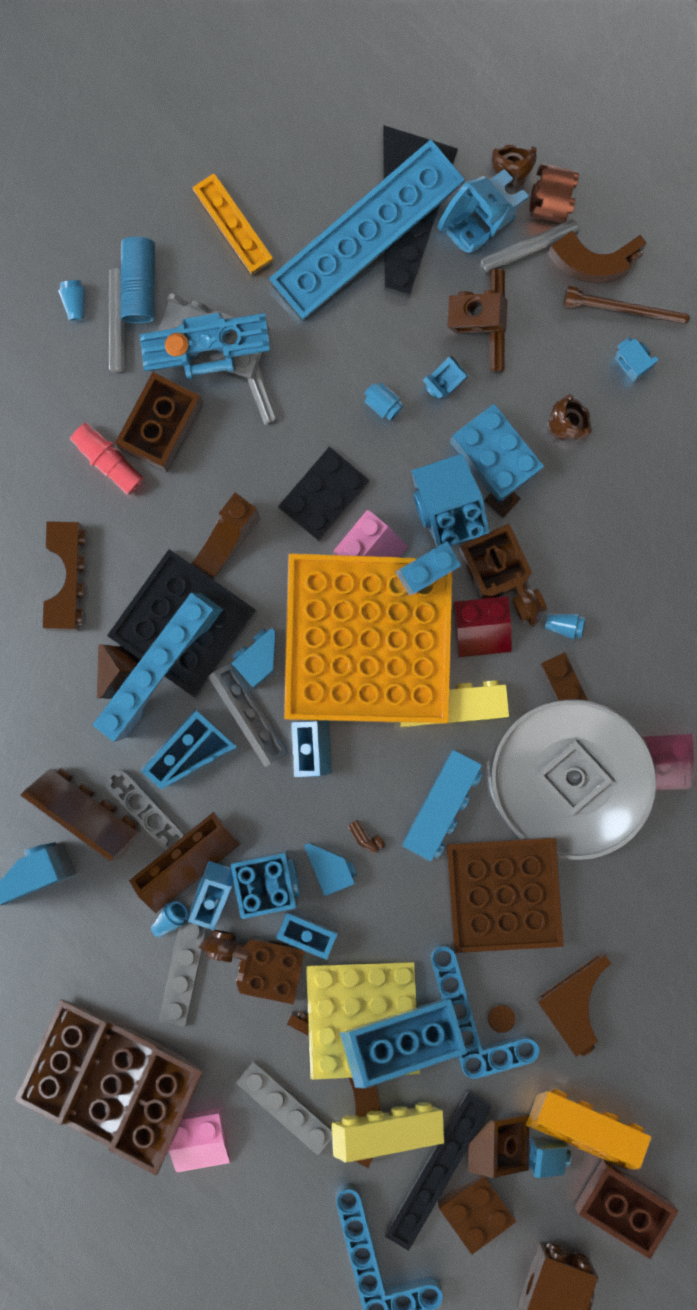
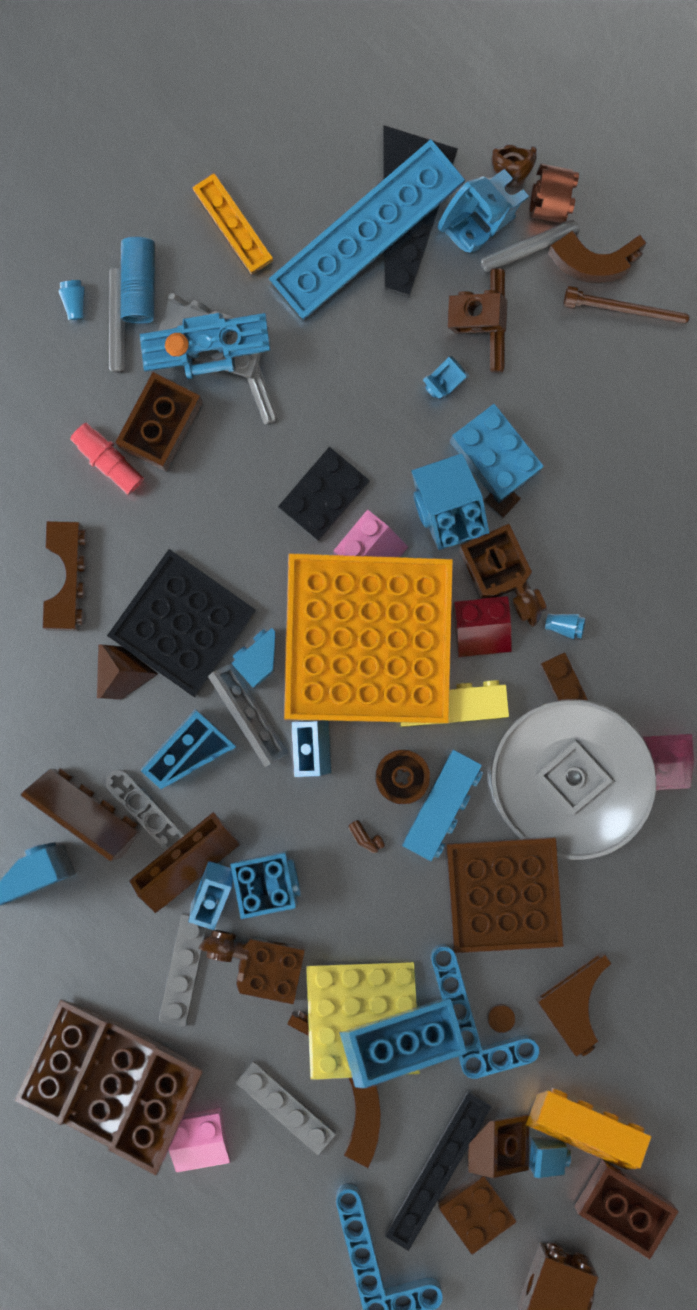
(171, 917): dark azure cone -> none
(184, 628): dark azure arch -> none
(231, 529): reddish brown arch -> none
(307, 935): dark azure brick -> none
(330, 869): dark azure slope -> none
(383, 401): dark azure brick -> none
(387, 1132): light yellow brick -> none
(417, 781): none -> reddish brown brick
(428, 568): dark azure brick -> none
(569, 410): reddish brown hair -> none
(634, 358): dark azure brick -> none

